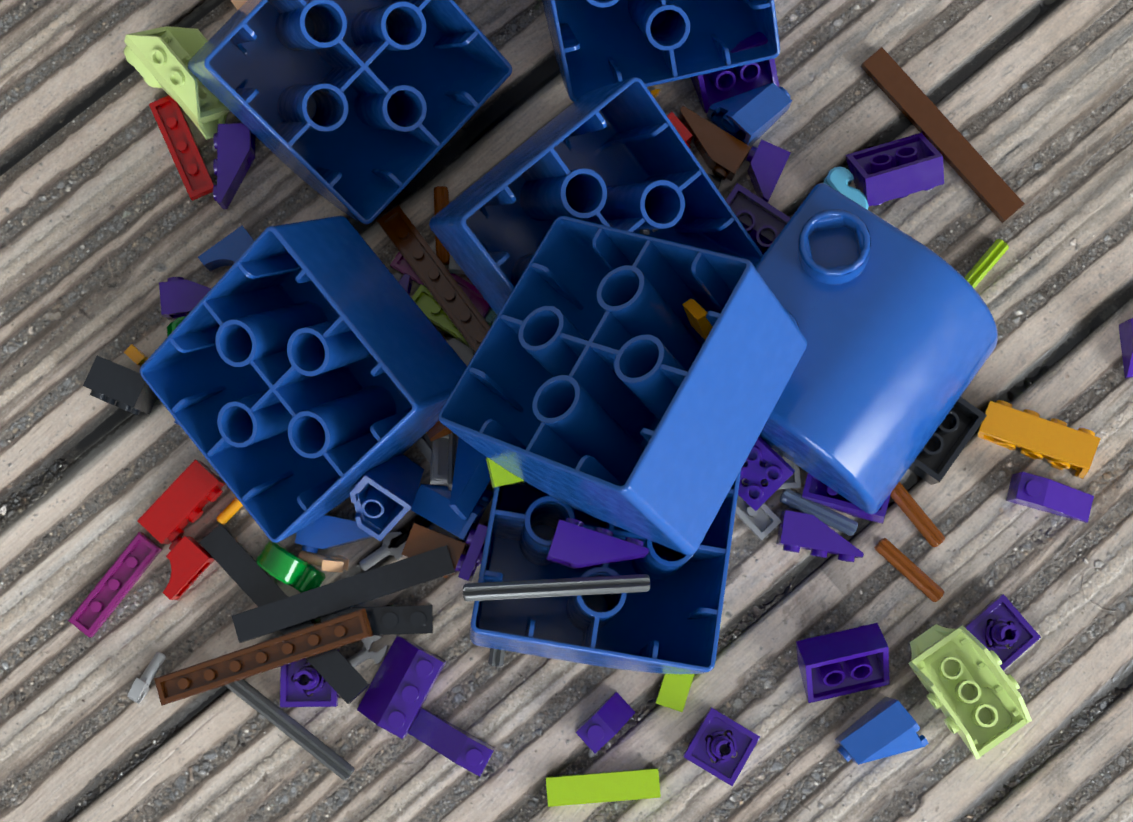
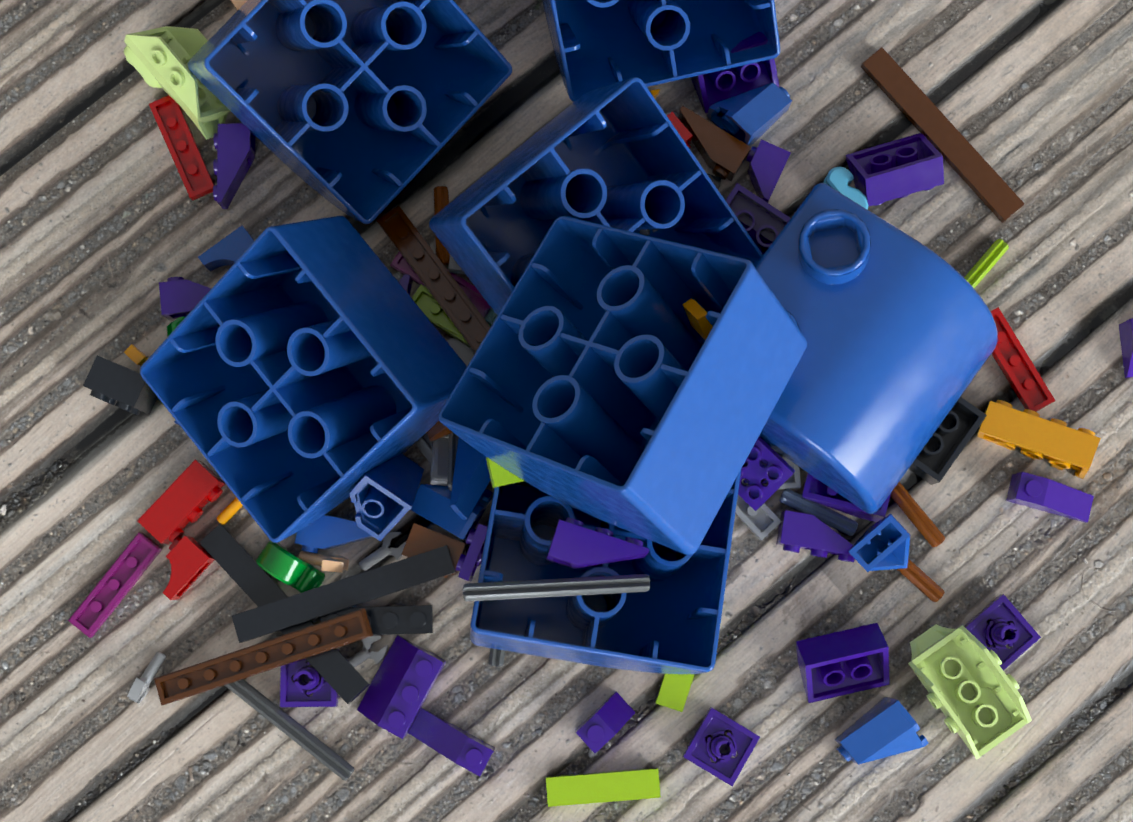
(883, 546): none -> blue slope
(1019, 367): none -> red plate

